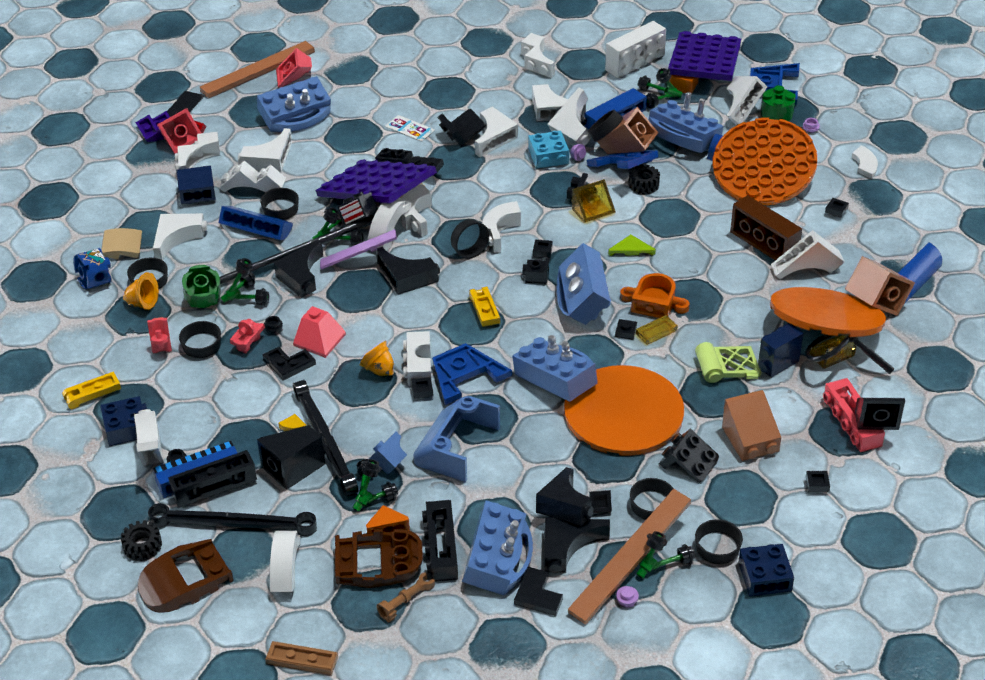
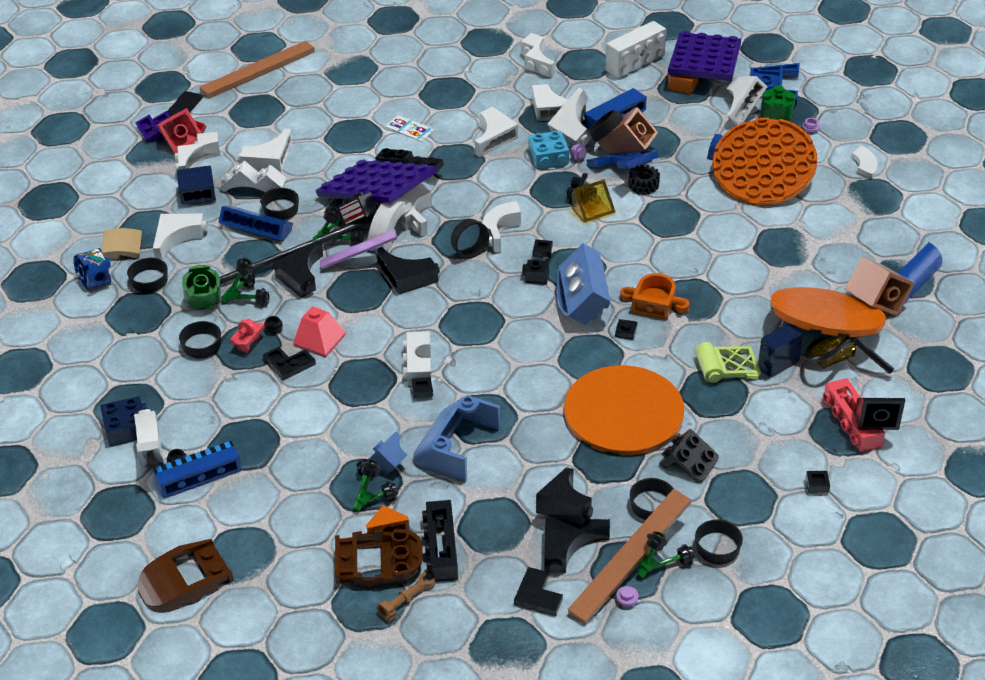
(91, 389): yellow plate -> none
(142, 292): light orange piece -> none
(144, 549): black tyre -> none
(159, 335): coral hips -> none
(212, 479): black brick -> none
(233, 519): black piece -> none
(283, 561): white arch -> none
(291, 423): yellow tile -> none
(292, 454): black slope -> none
(293, 68): coral slope -> none
(294, 105): medium blue piece -> none
(301, 658): medium nougat tile -> none
(347, 479): black piece -> none
(379, 360): light orange piece -> none
(461, 364): blue wing -> none
(463, 127): black bracket -> none
(484, 306): yellow plate -> none
(498, 549): medium blue piece -> none
(555, 367): medium blue piece -> none
(601, 501): black plate -> none
(631, 246): lime tile -> none
(656, 329): clear yellow tile -> none
(663, 75): black plant -> none
(683, 126): medium blue piece -> none
(751, 425): nougat slope -> none
(763, 227): reddish brown brick -> none
(766, 570): dark blue brick -> none
(808, 253): white arch -> none
(837, 207): black plate -> none

